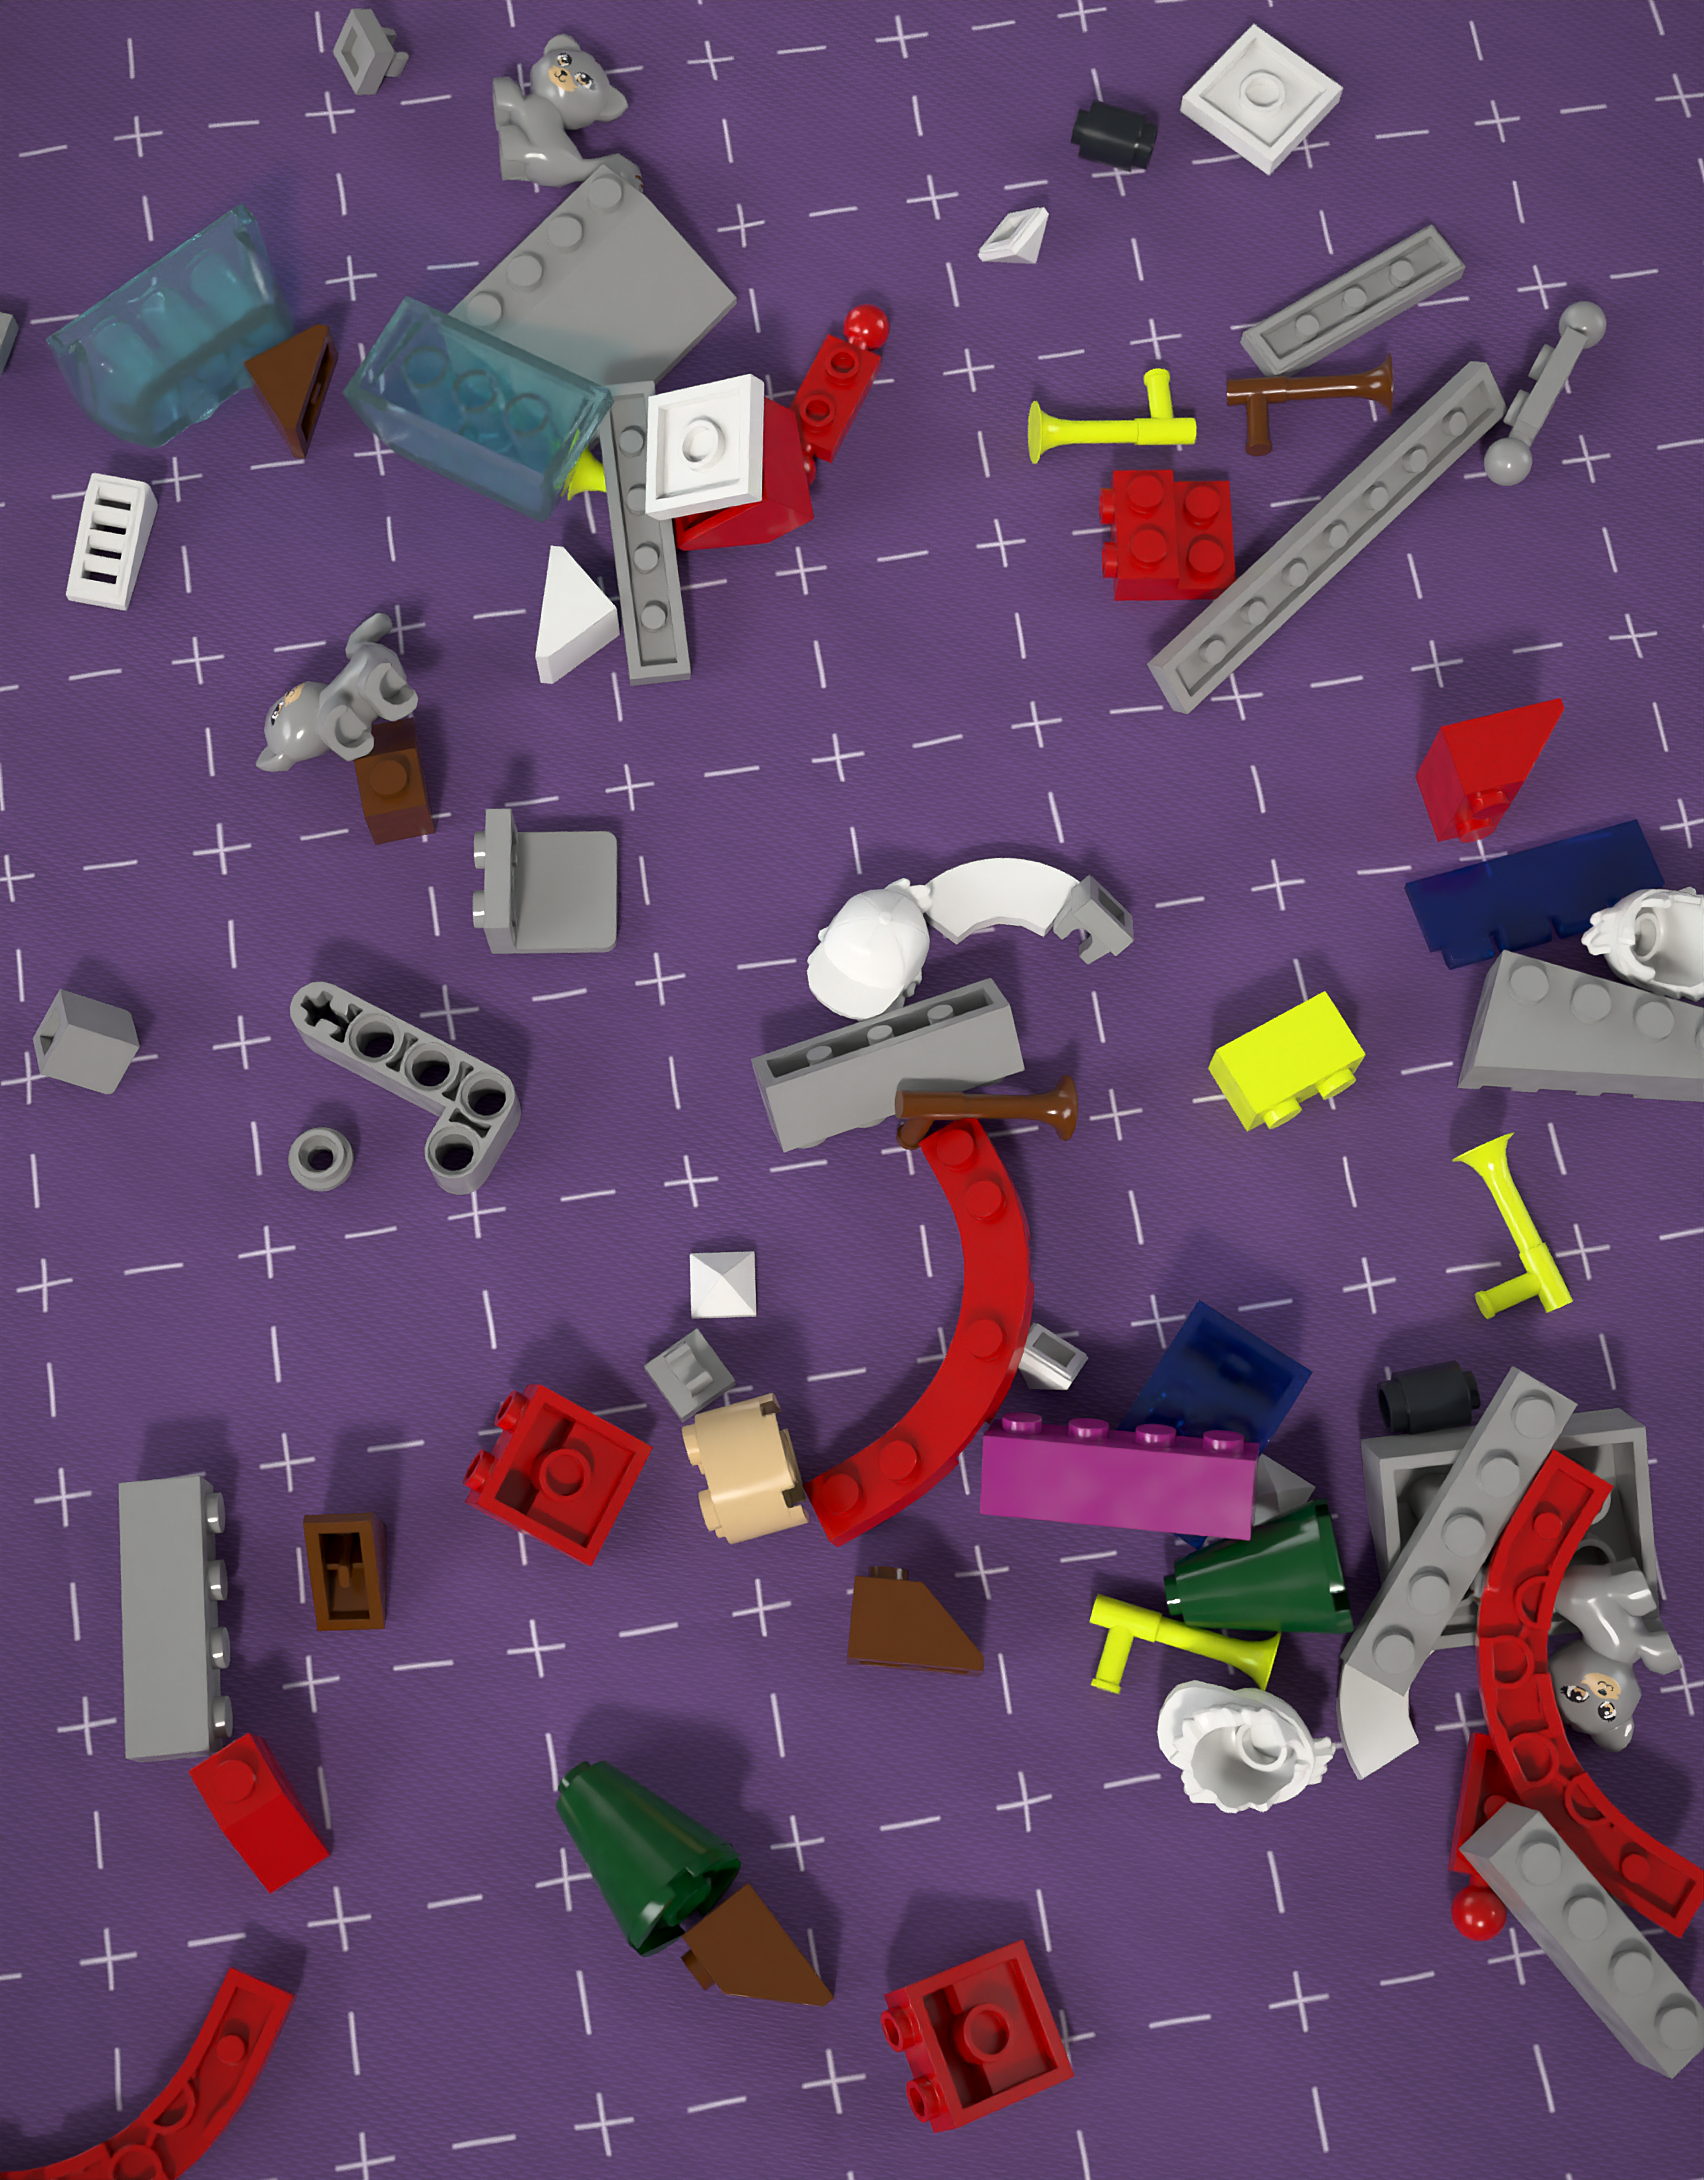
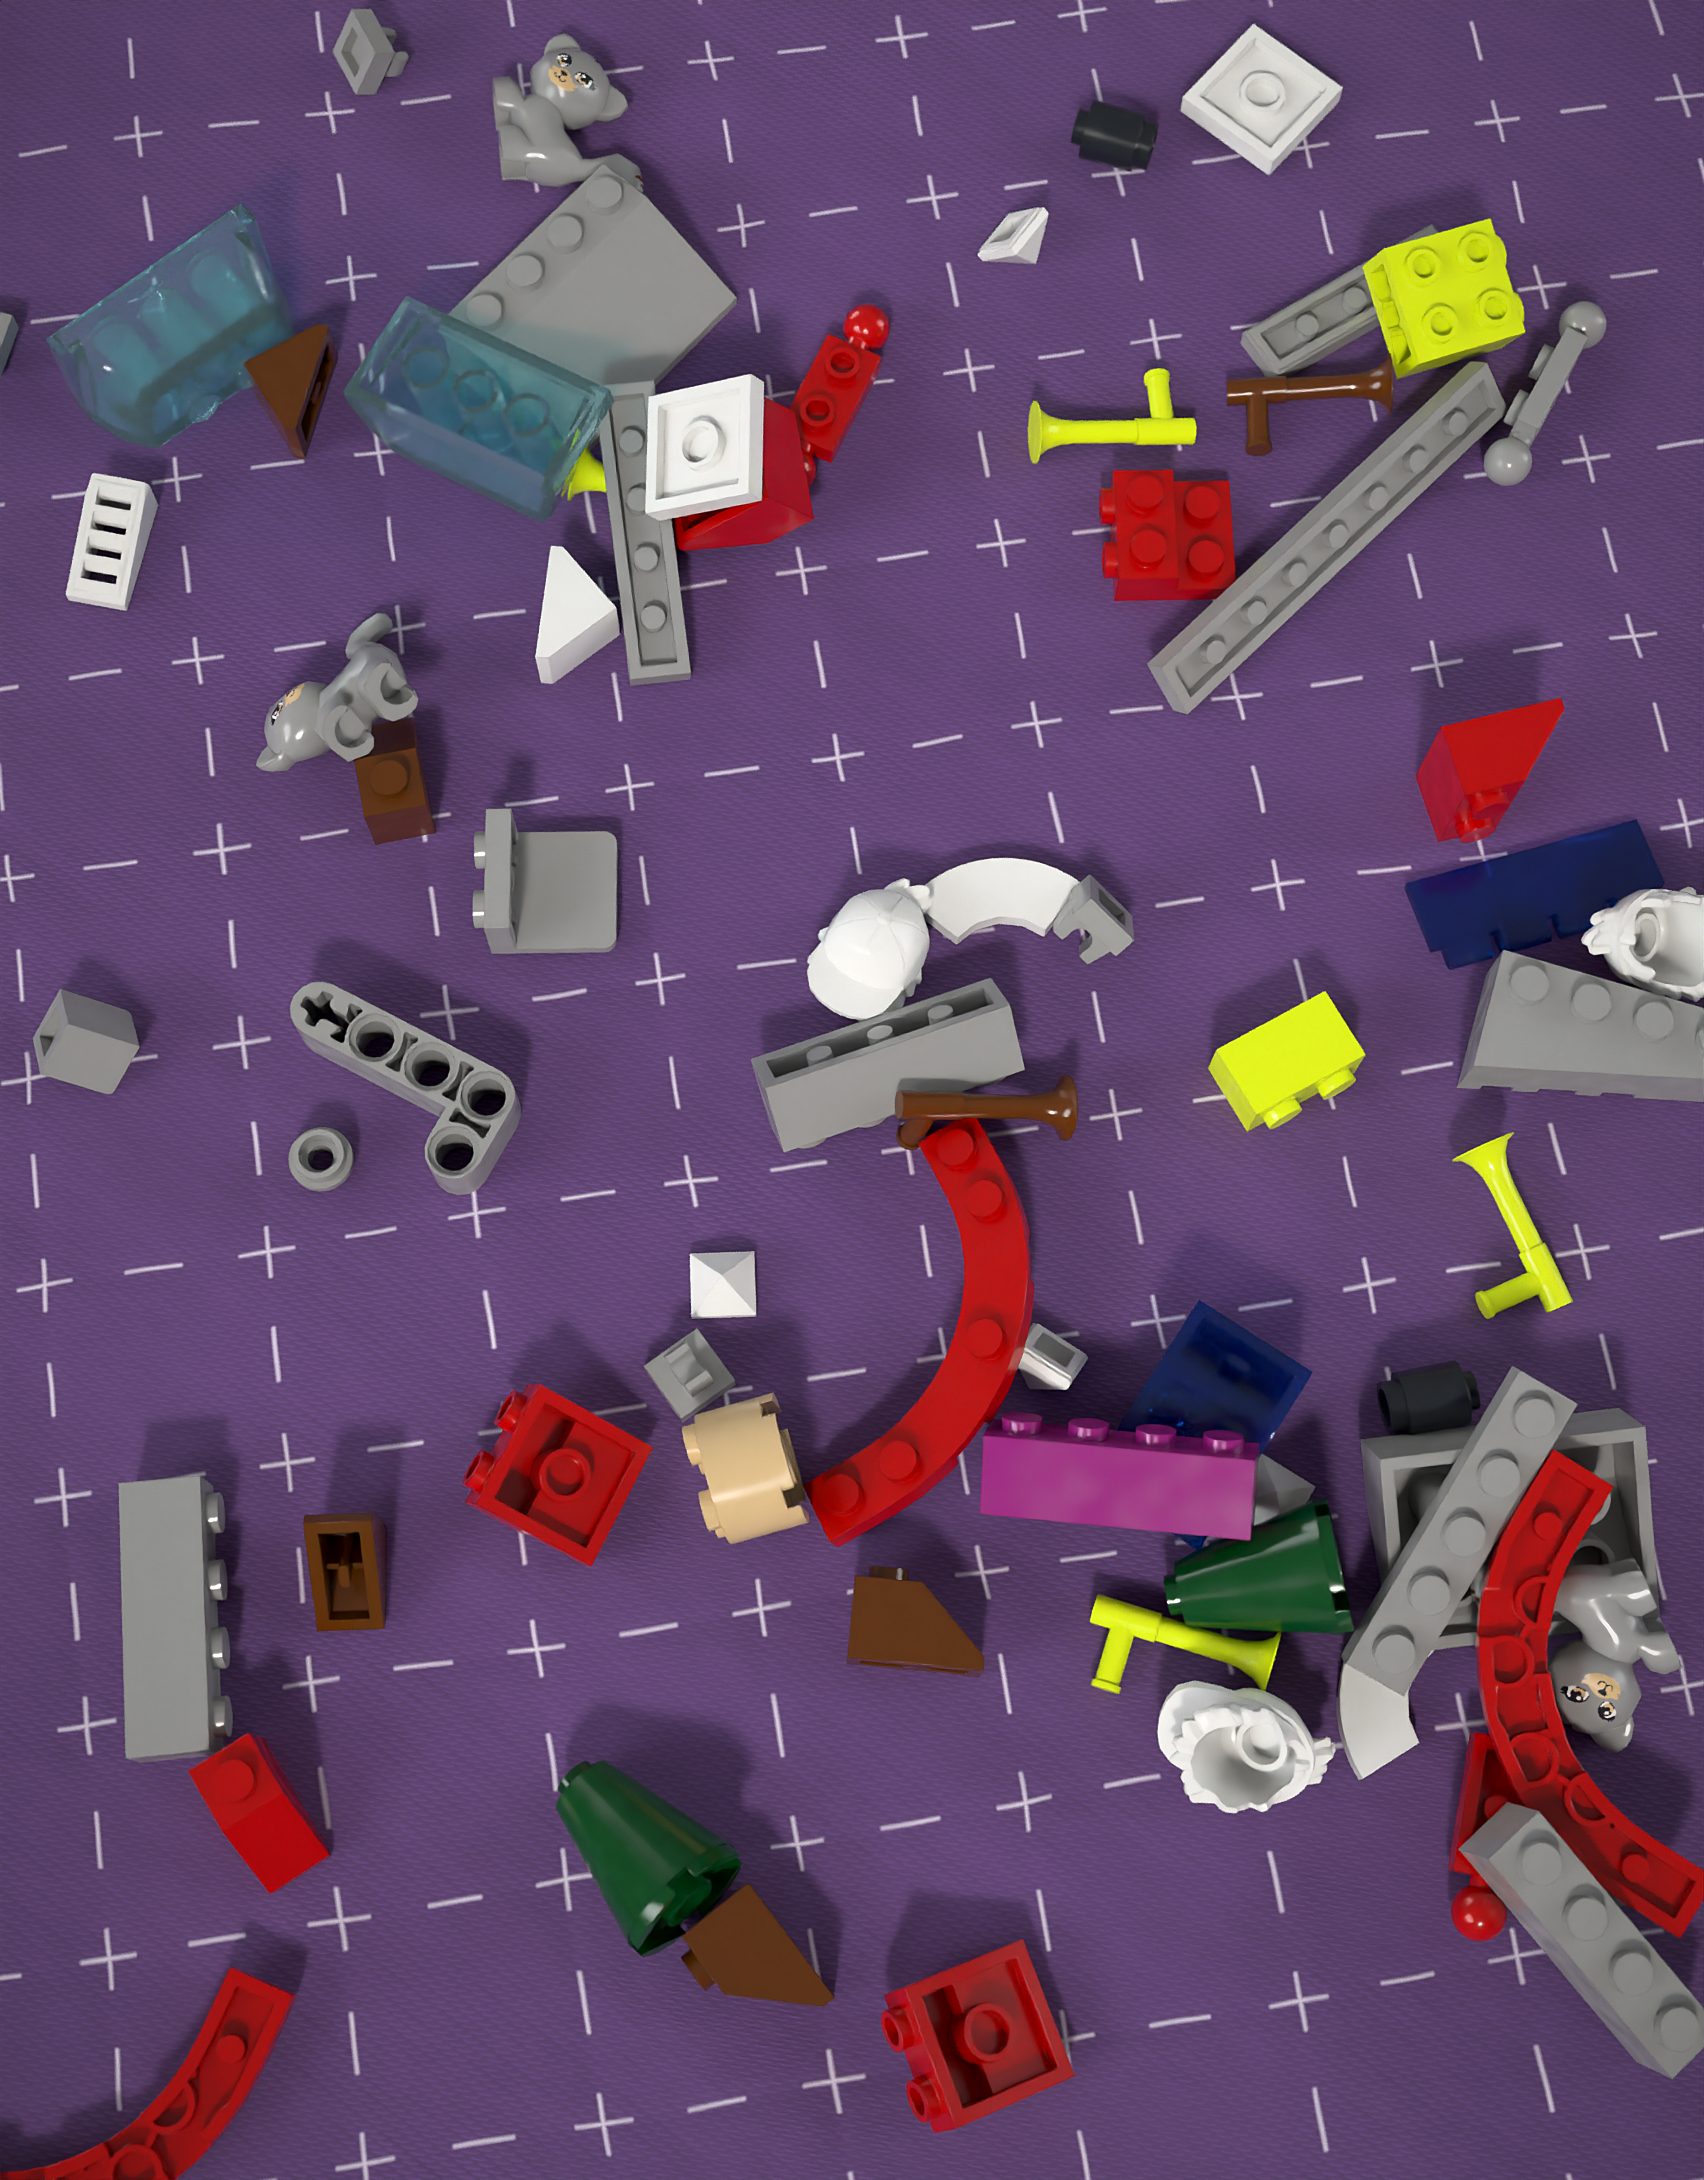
(1444, 298): none -> neon yellow brick

